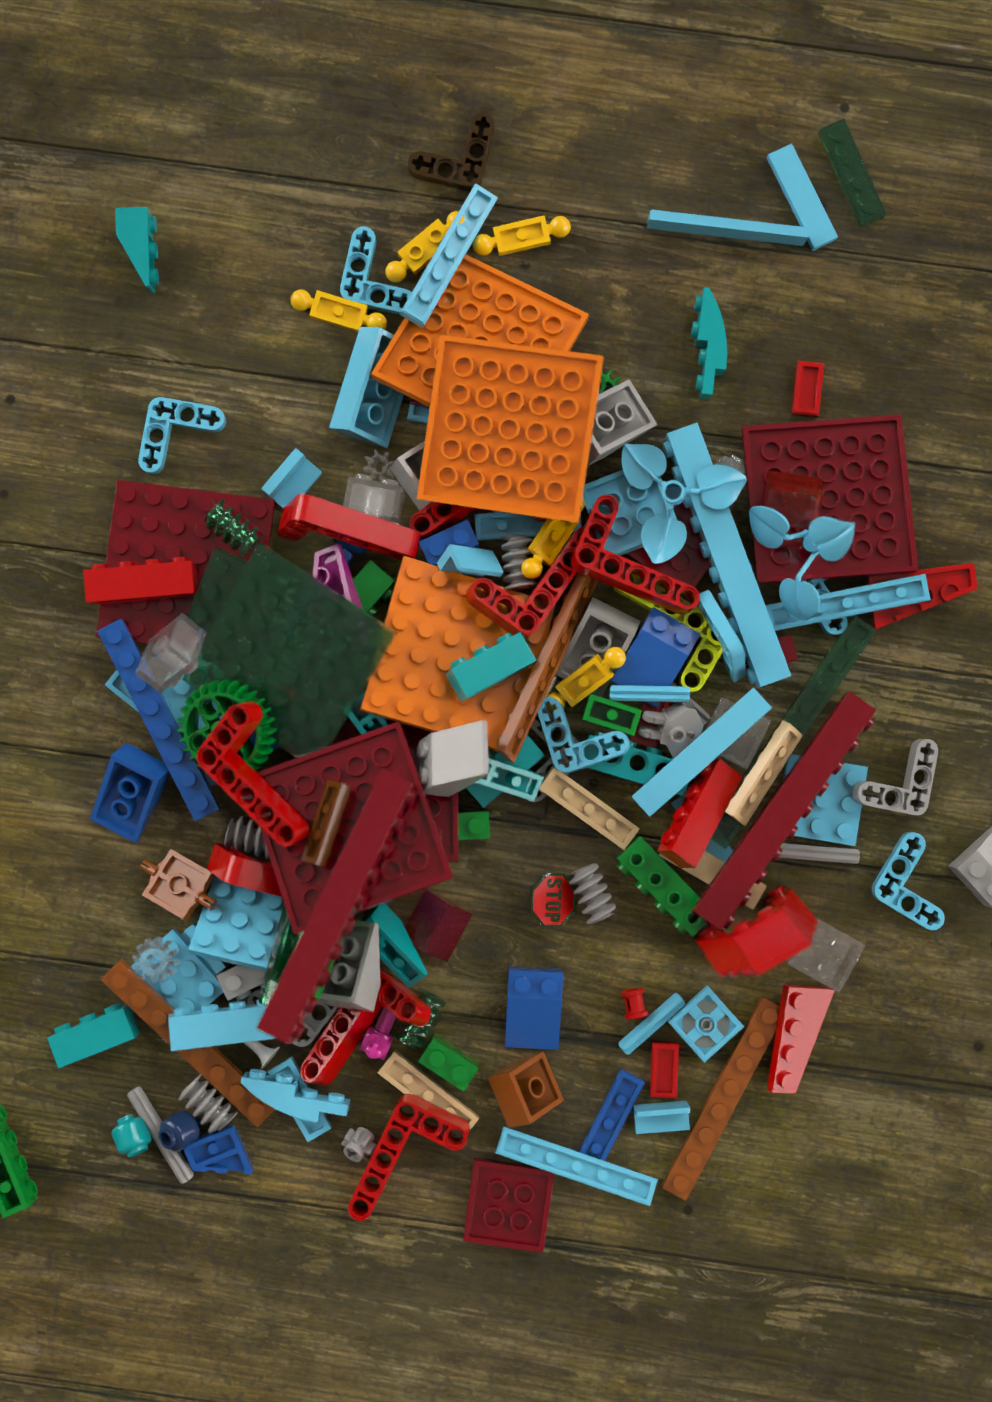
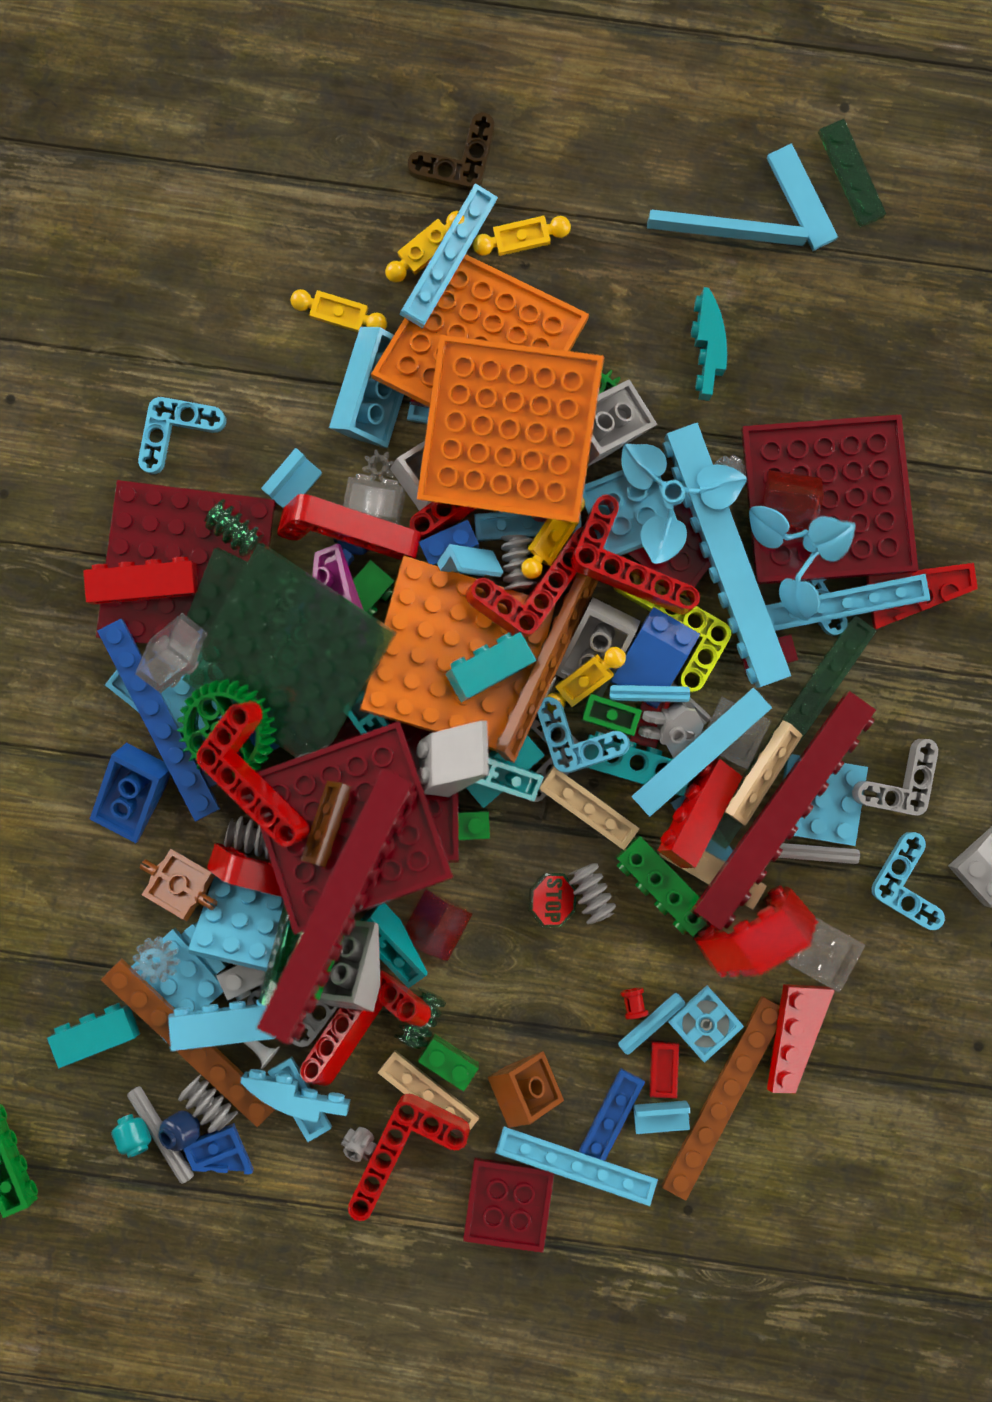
(135, 232): teal slope -> none
(367, 287): medium azure beam -> none
(378, 1038): dark pink axle -> none
(533, 1007): blue slope -> none
(731, 647): medium azure beam -> none
(807, 388): red tile -> none

